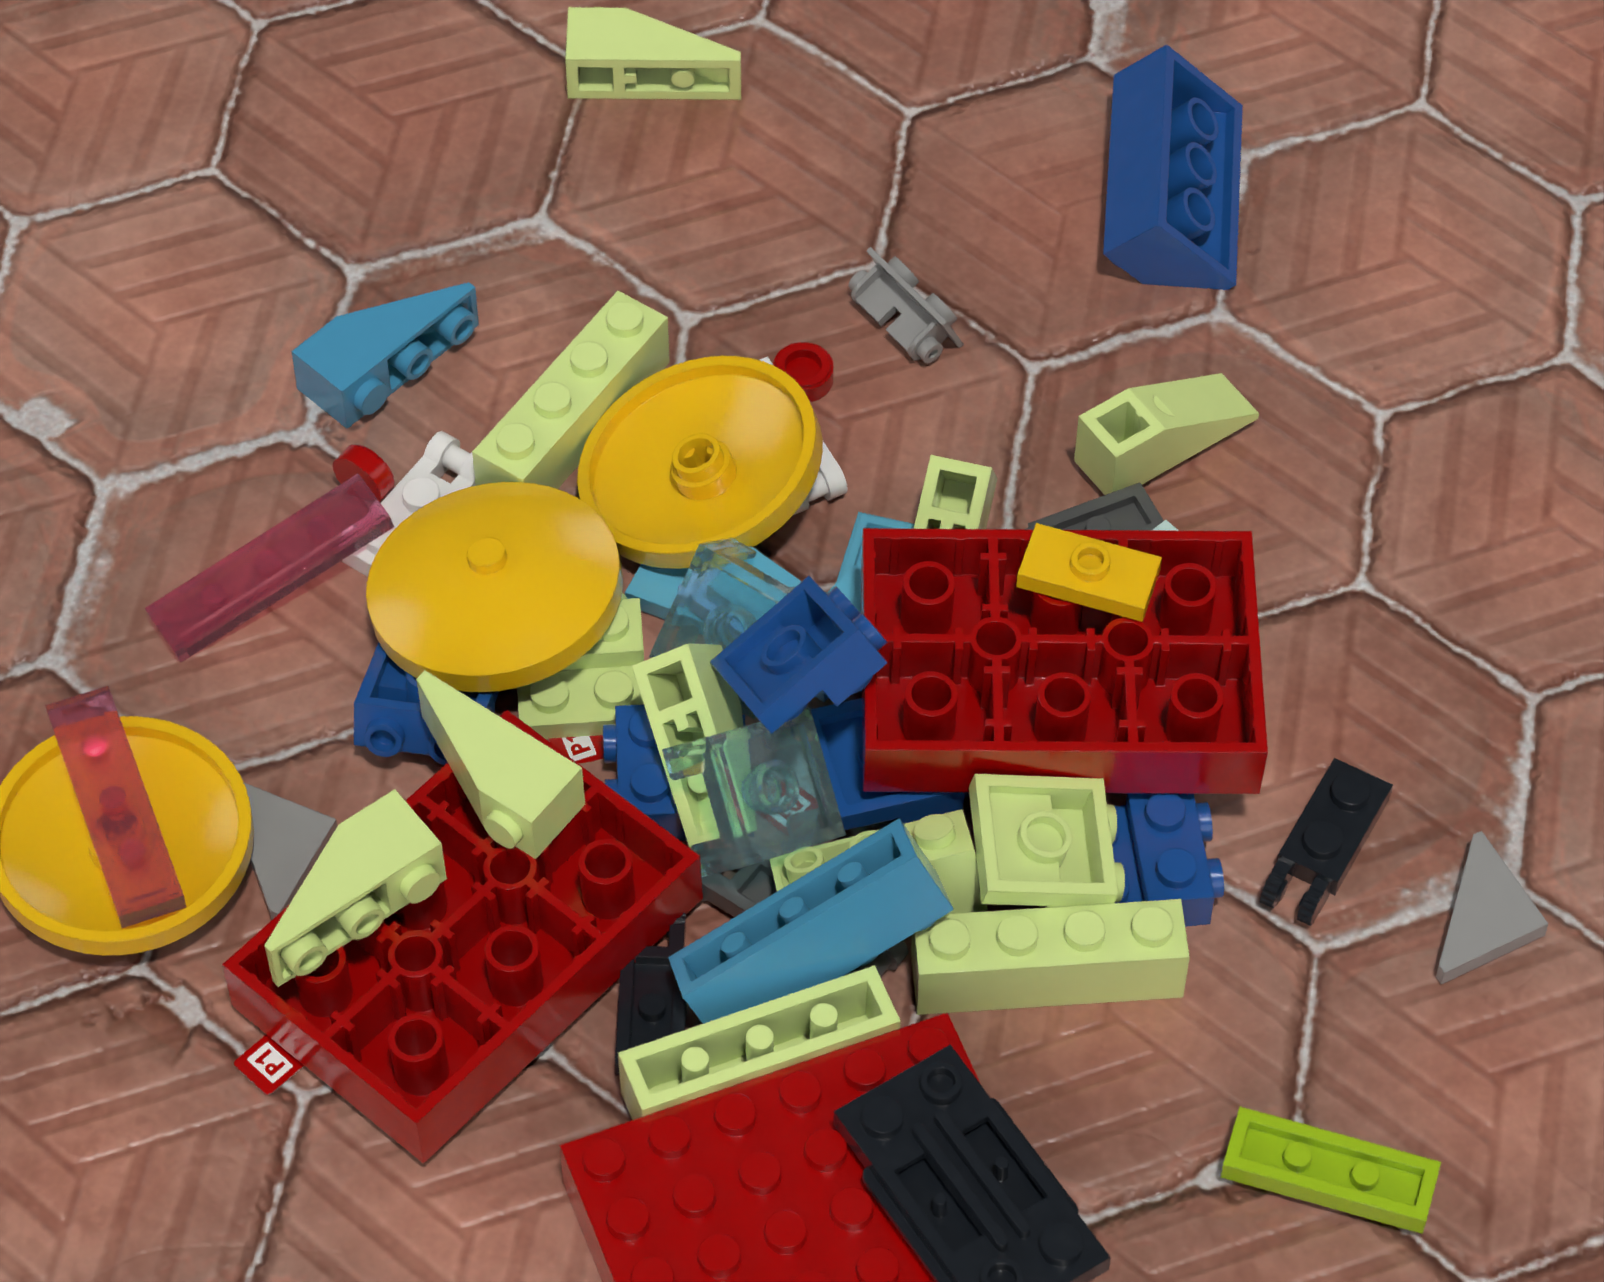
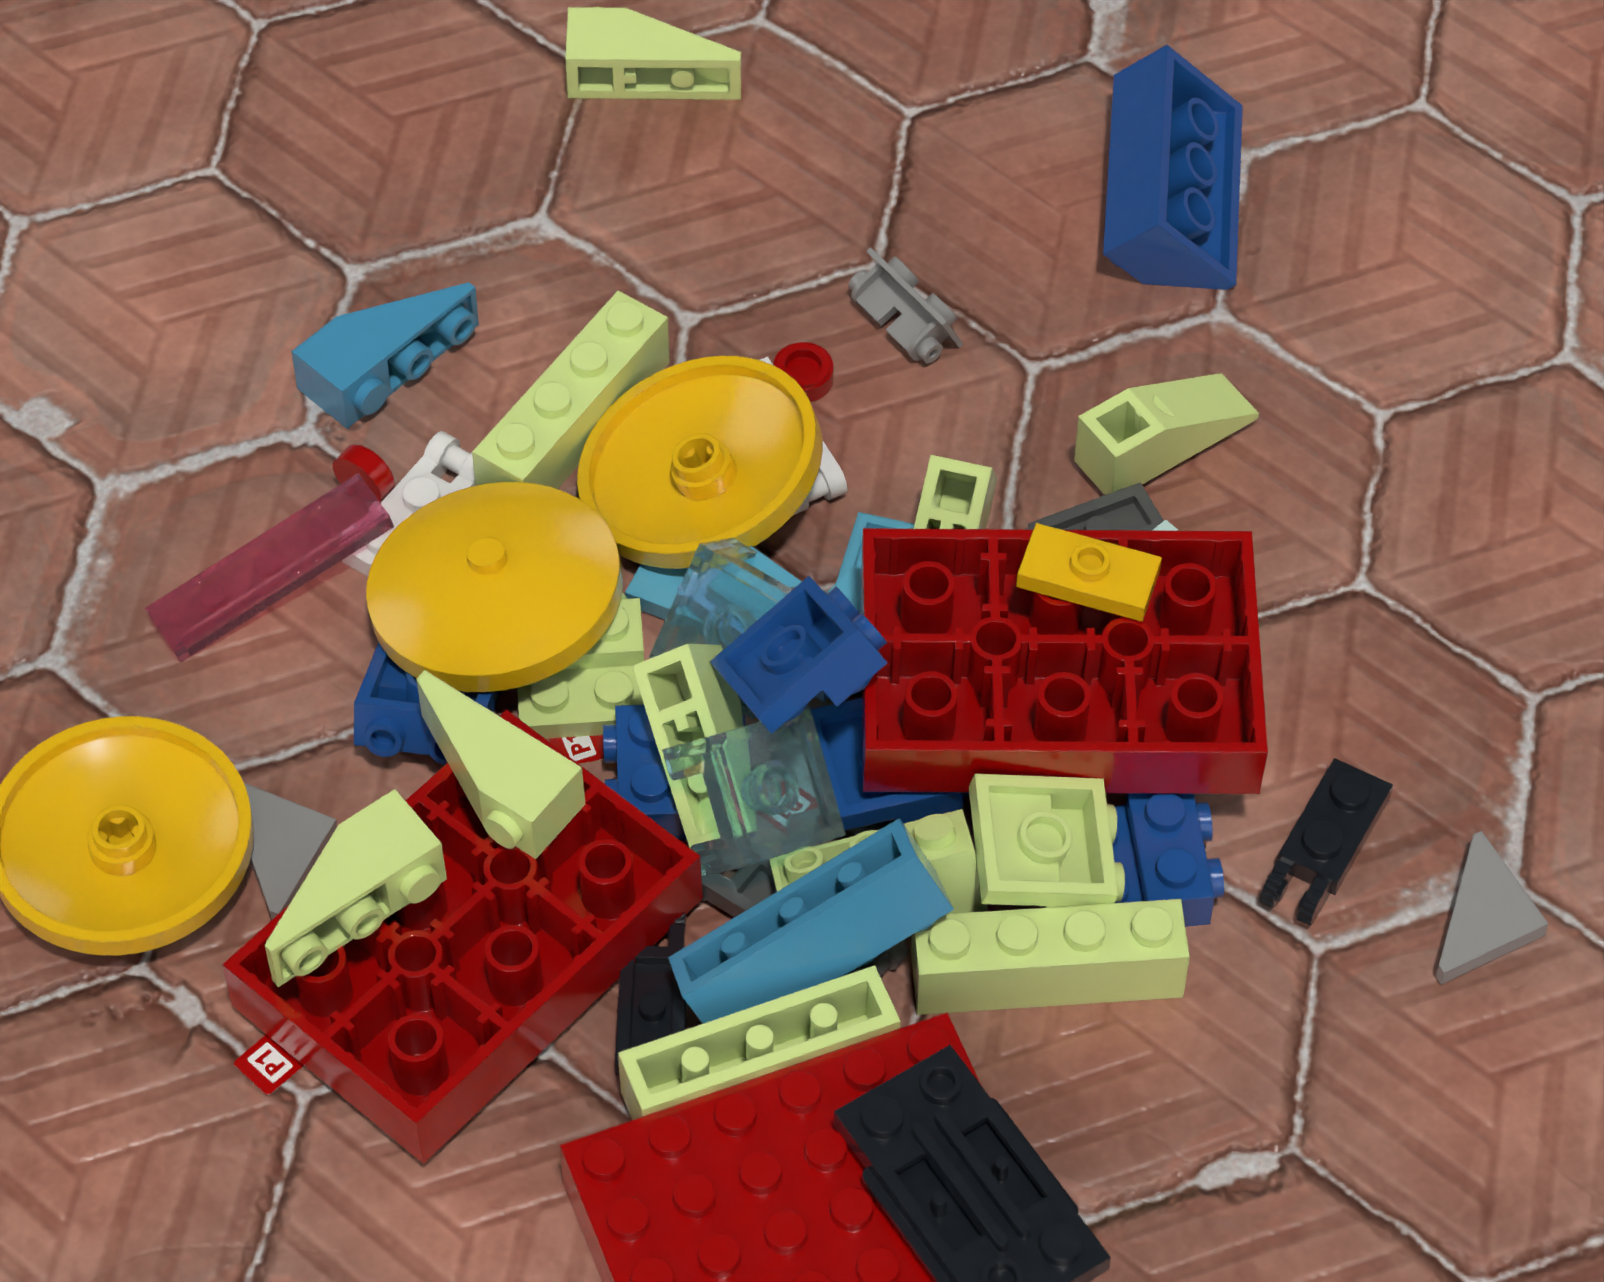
(115, 807): tile -> none
(1331, 1169): lime plate -> none

